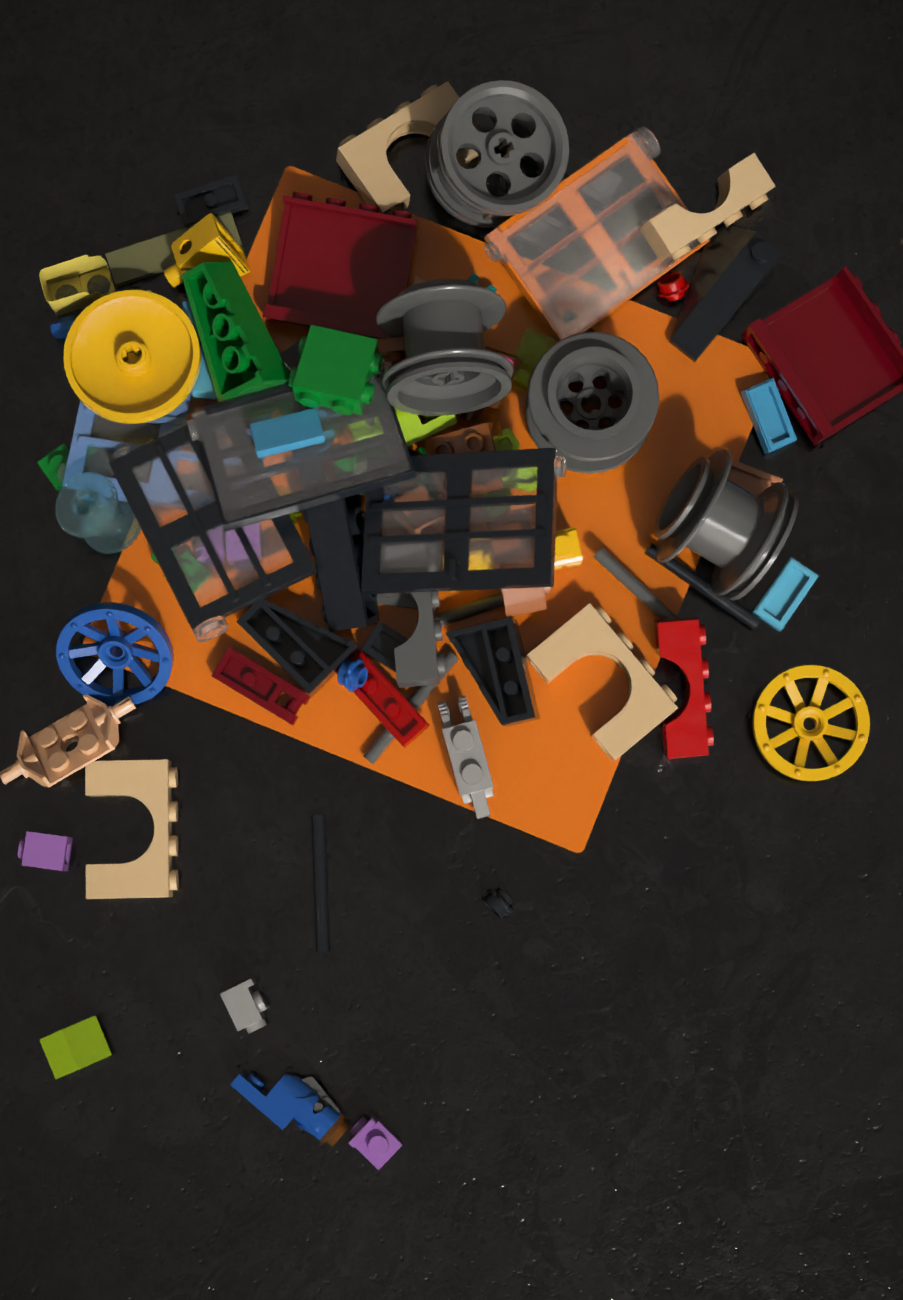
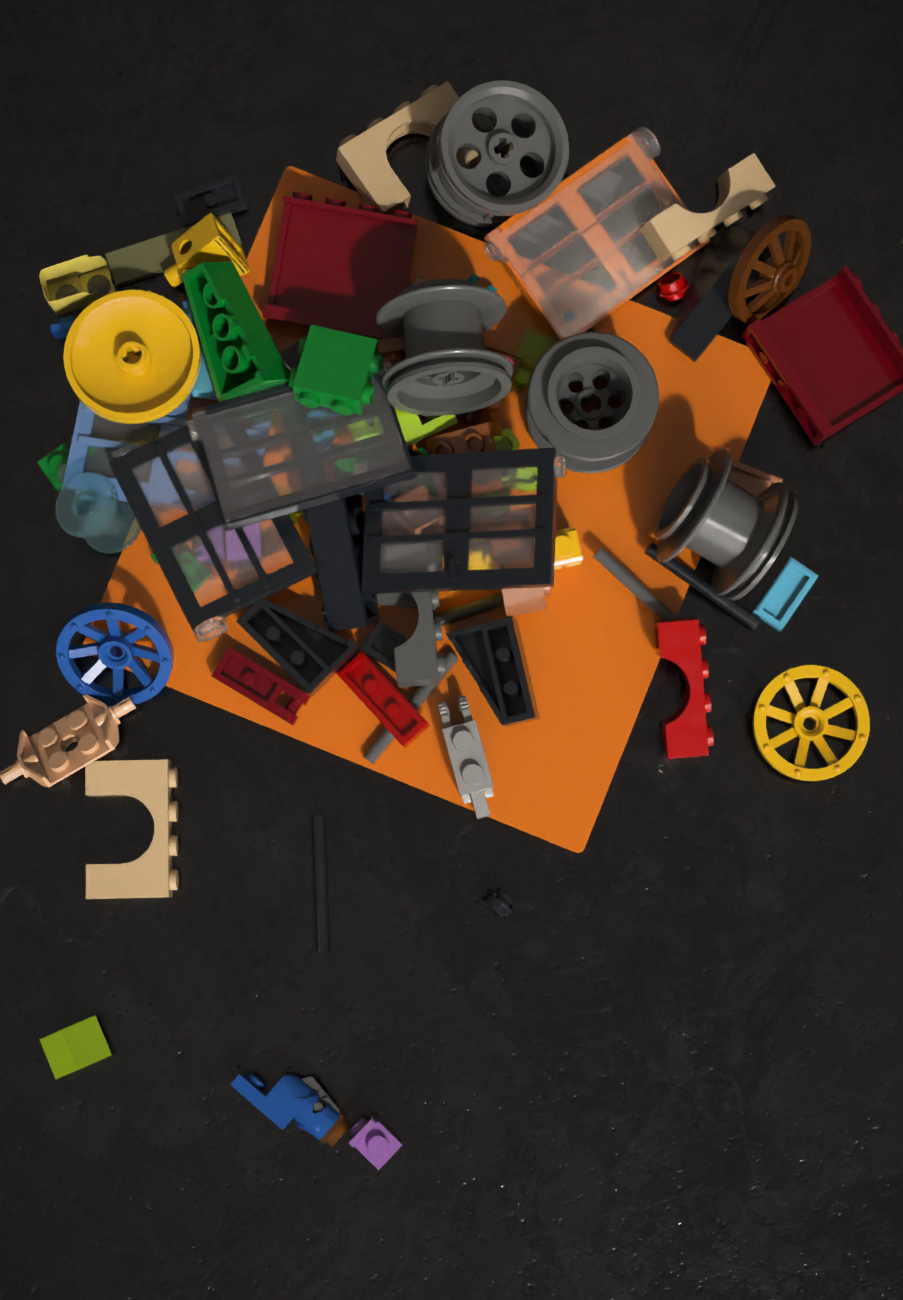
(45, 851): medium lavender brick -> none
(245, 1006): light grey brick -> none
(287, 433): dark azure tile -> none
(352, 674): blue plate -> none
(591, 635): tan arch -> none
(768, 415): dark azure tile -> none
(777, 275): none -> reddish brown wheel

